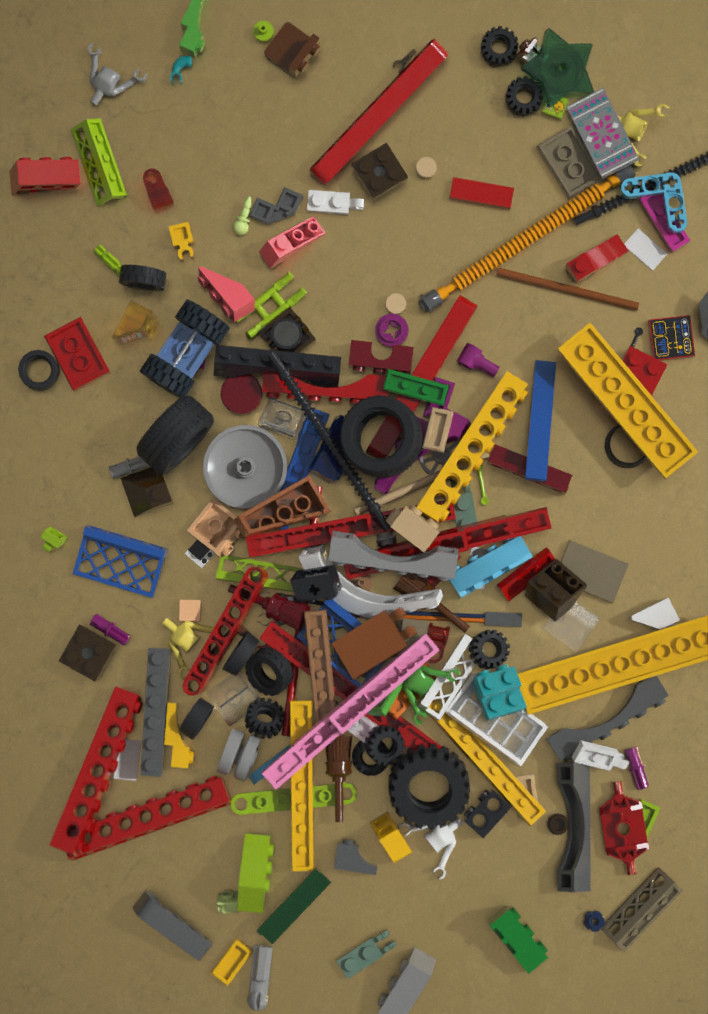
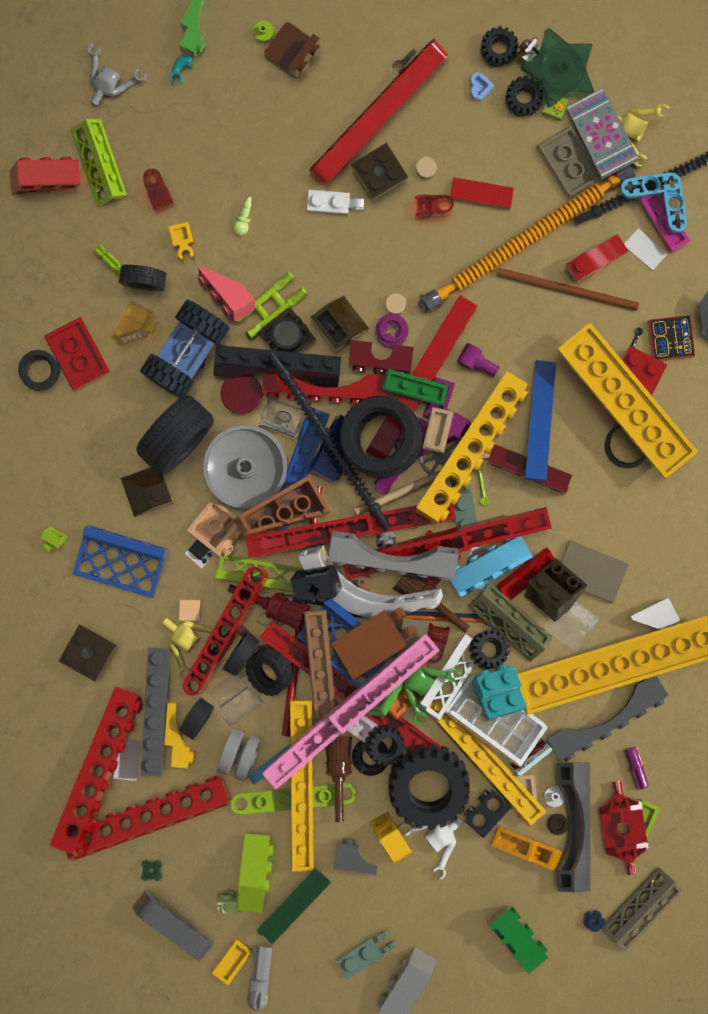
(109, 629): magenta axle -> none
(127, 466): light grey axle -> none
(146, 870): none -> clear green plate
(260, 727): black tyre -> none
(269, 214): dark grey tile -> none
(291, 241): coral slope -> none
(339, 323): none -> dark brown slope
(413, 526): tan hinge -> none
(432, 206): none -> clear red piece
(480, 86): none -> light blue tile
(513, 619): none -> olive fence
(526, 848): none -> light orange slope
(539, 752): none -> slope
(549, 796): none -> white tile
(599, 756): white plate -> none

